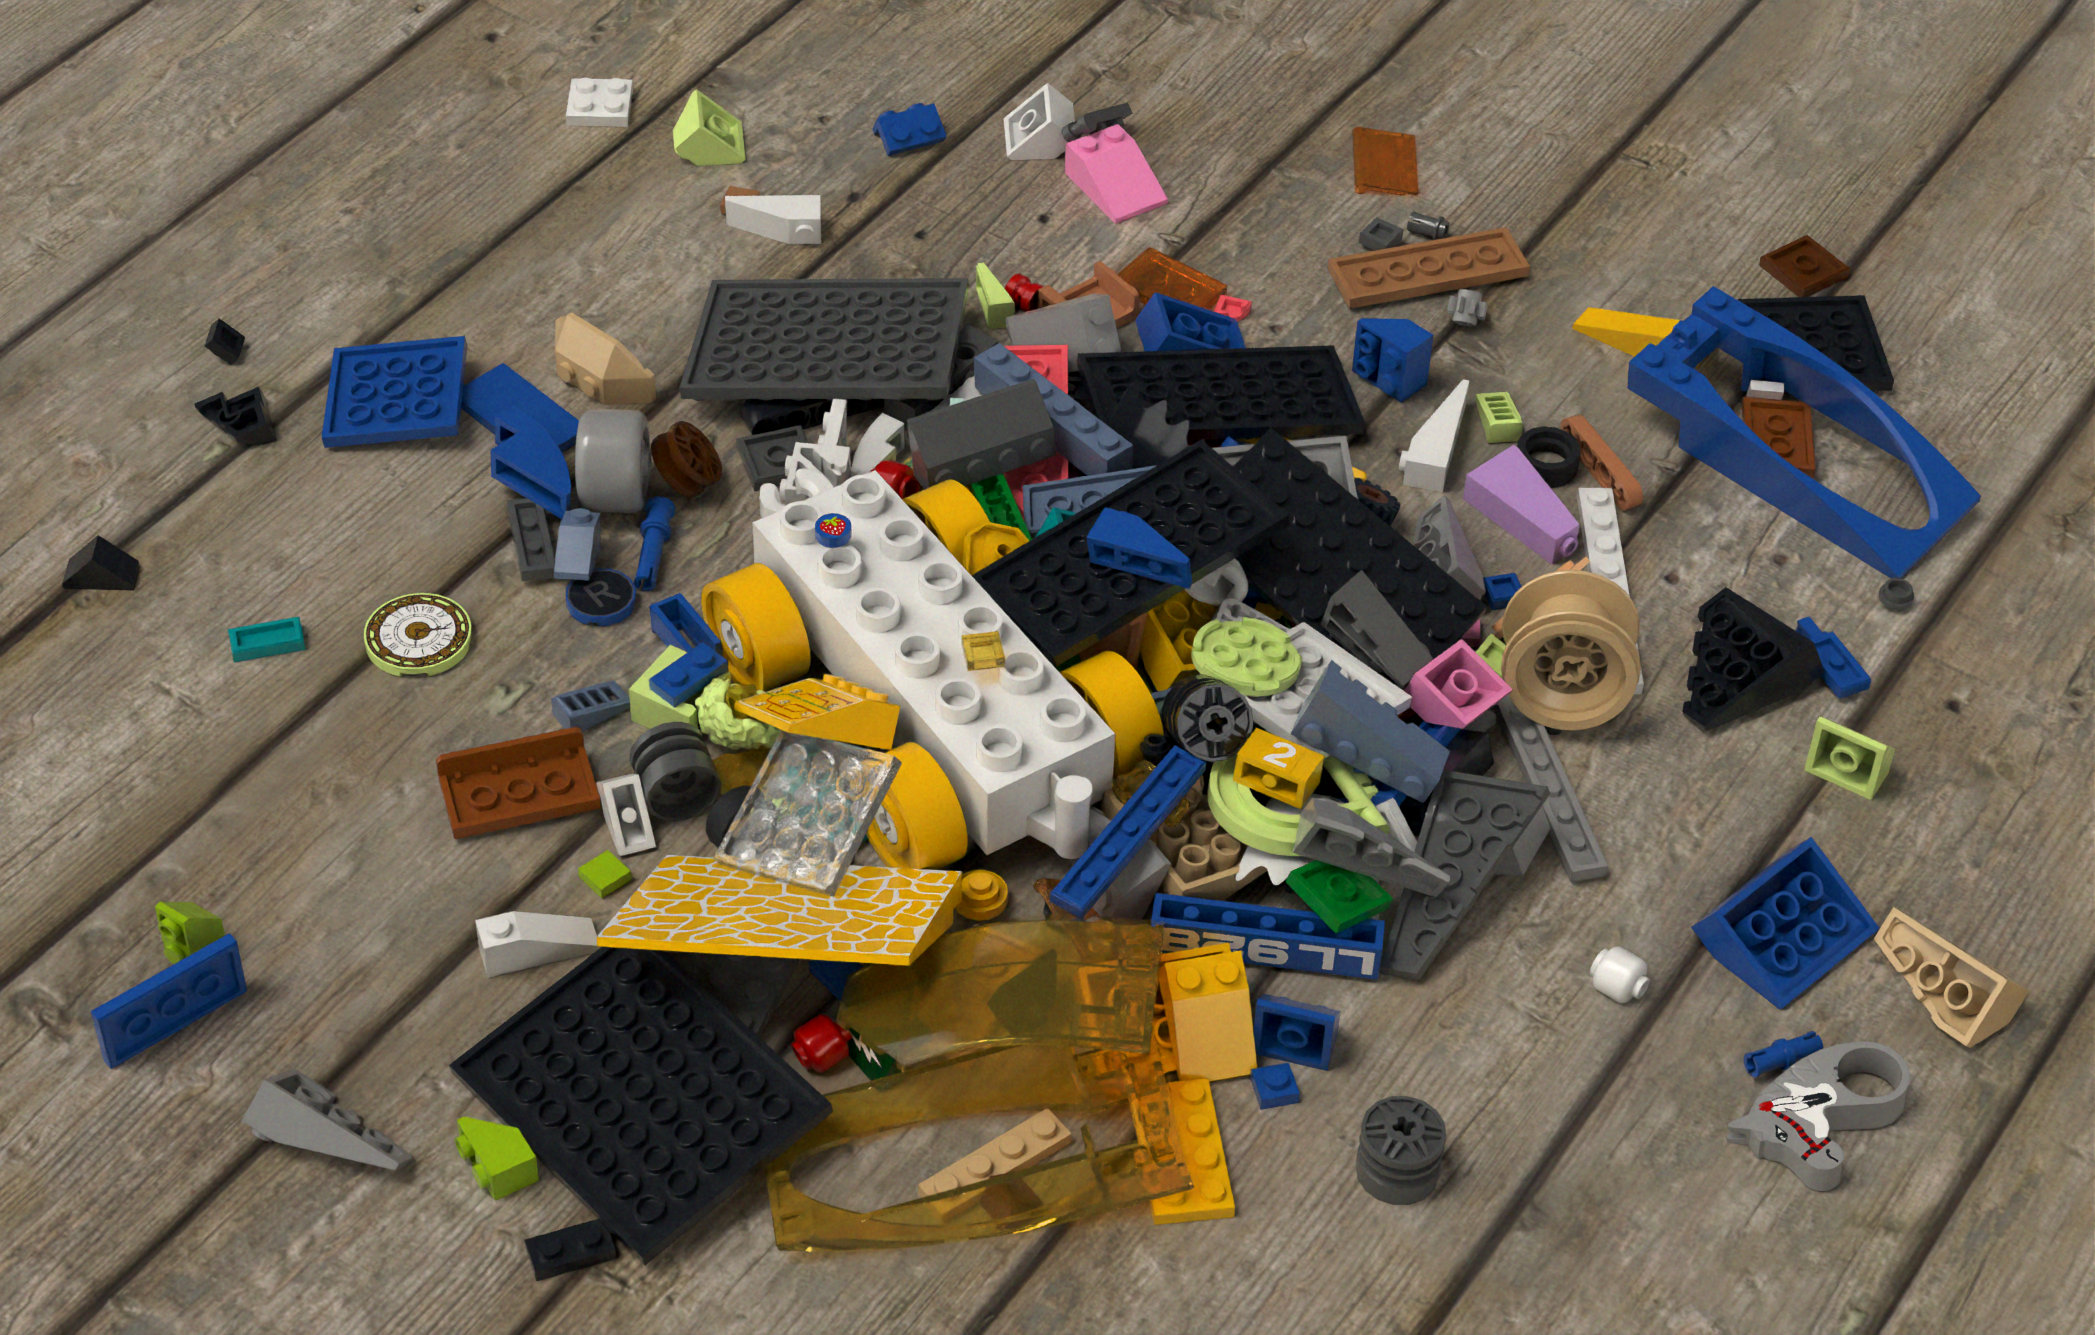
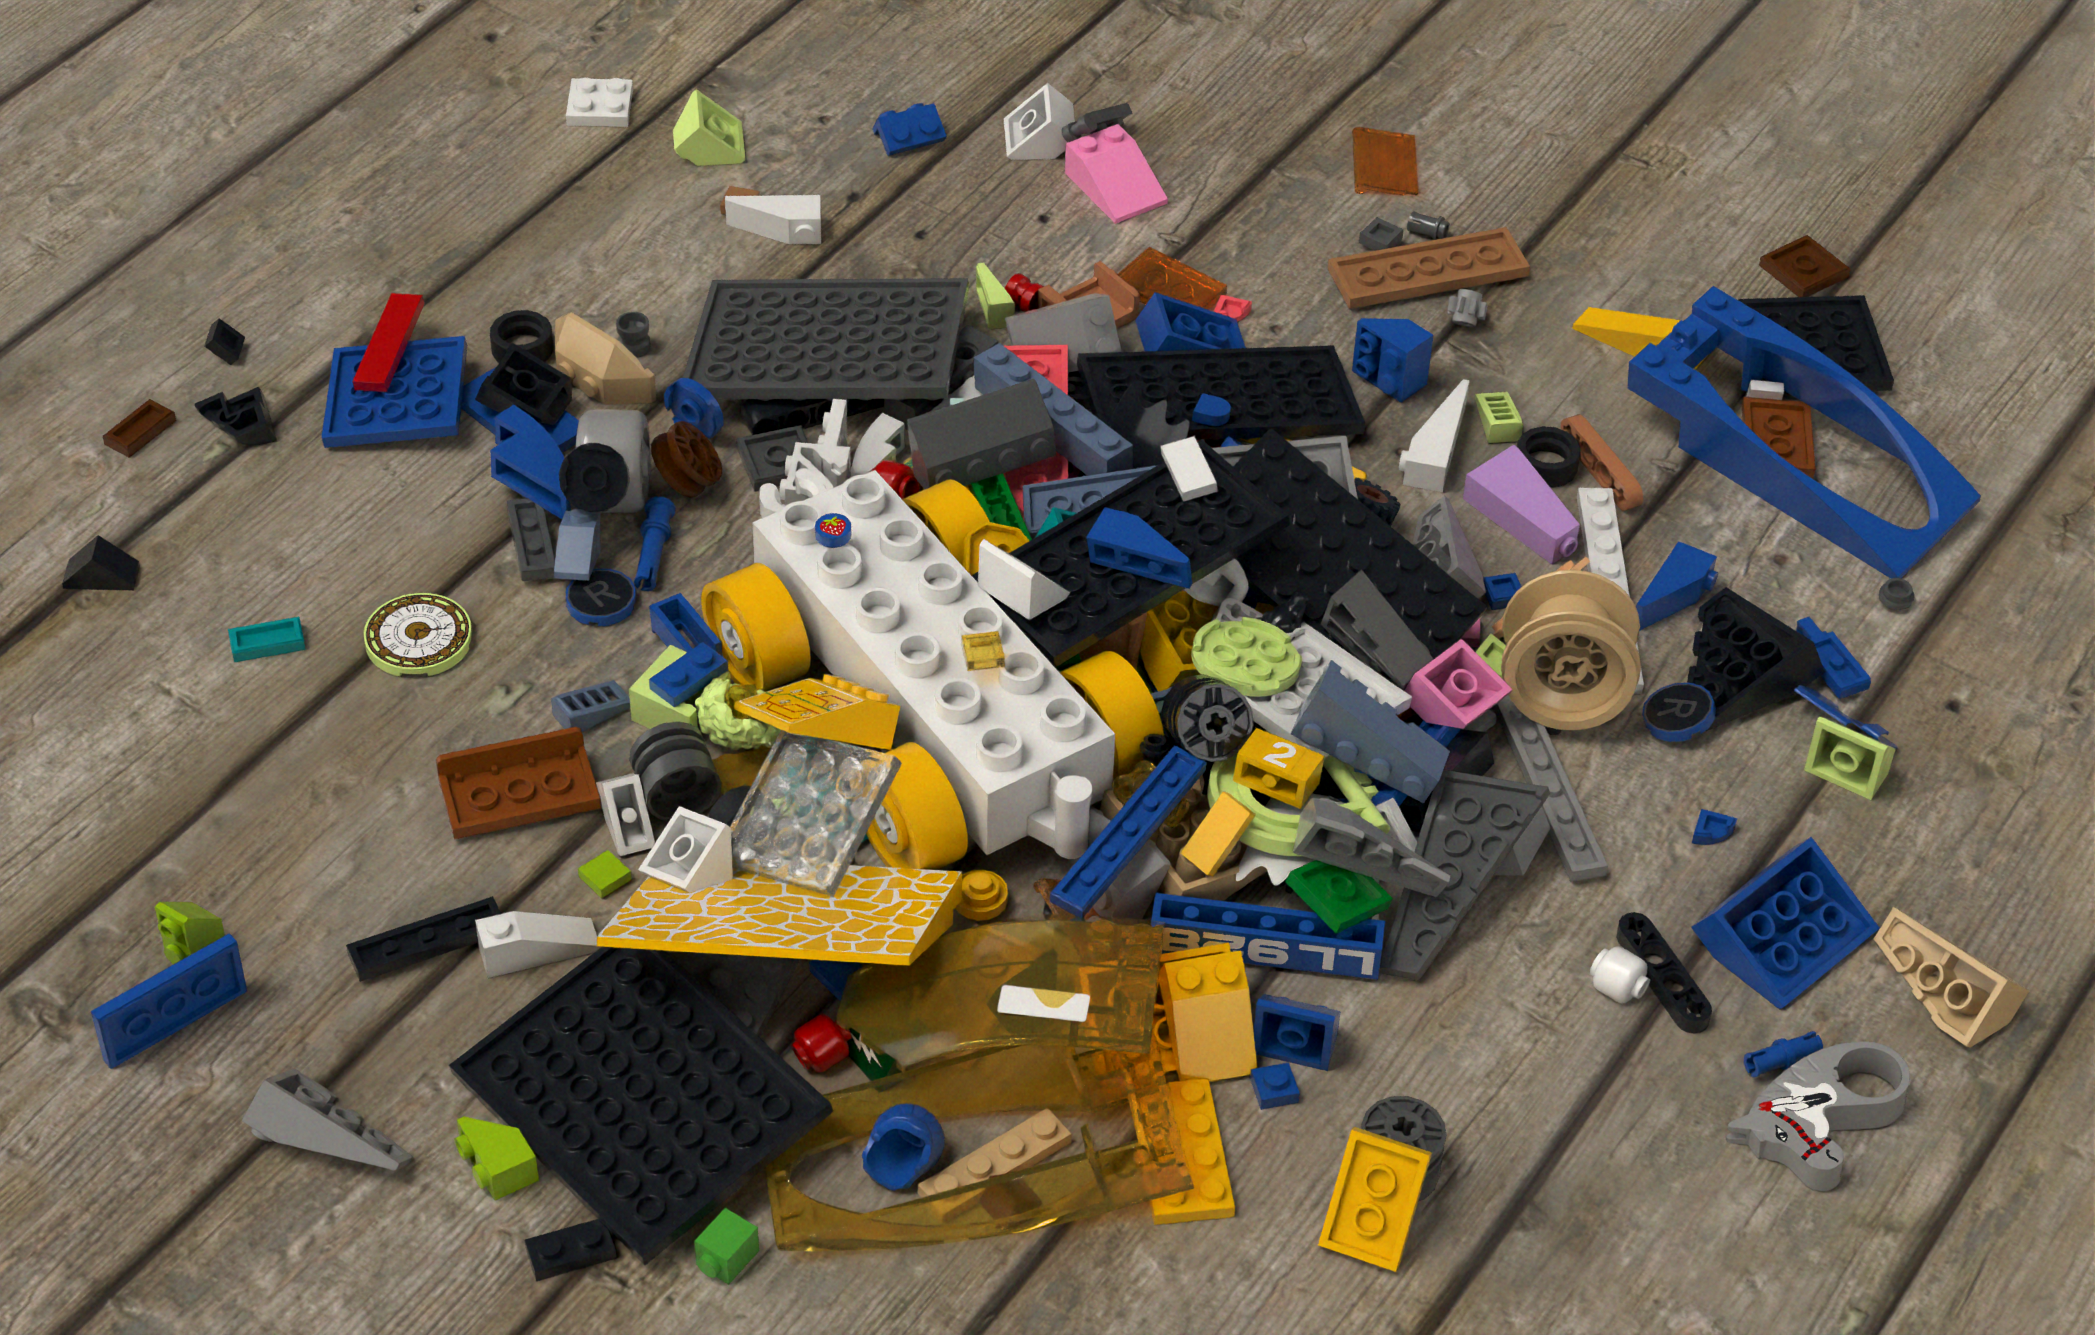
(139, 428): none -> reddish brown tile
(388, 342): none -> red tile
(419, 940): none -> black plate
(522, 323): none -> black tyre
(528, 384): none -> black slope
(594, 477): none -> black tile
(633, 332): none -> dark grey wheel
(691, 852): none -> white slope
(694, 405): none -> blue tile
(726, 1246): none -> bright green brick
(903, 1146): none -> blue hair
(1016, 582): none -> white slope
(1025, 1002): none -> white sticker
(1189, 468): none -> white tile
(1211, 410): none -> blue tile
(1218, 833): none -> yellow tile
(1289, 614): none -> black animal
(1374, 1199): none -> yellow plate
(1669, 970): none -> black beam
(1677, 584): none -> blue slope
(1679, 712): none -> tile
(1713, 828): none -> blue tile
(1828, 706): none -> blue piece

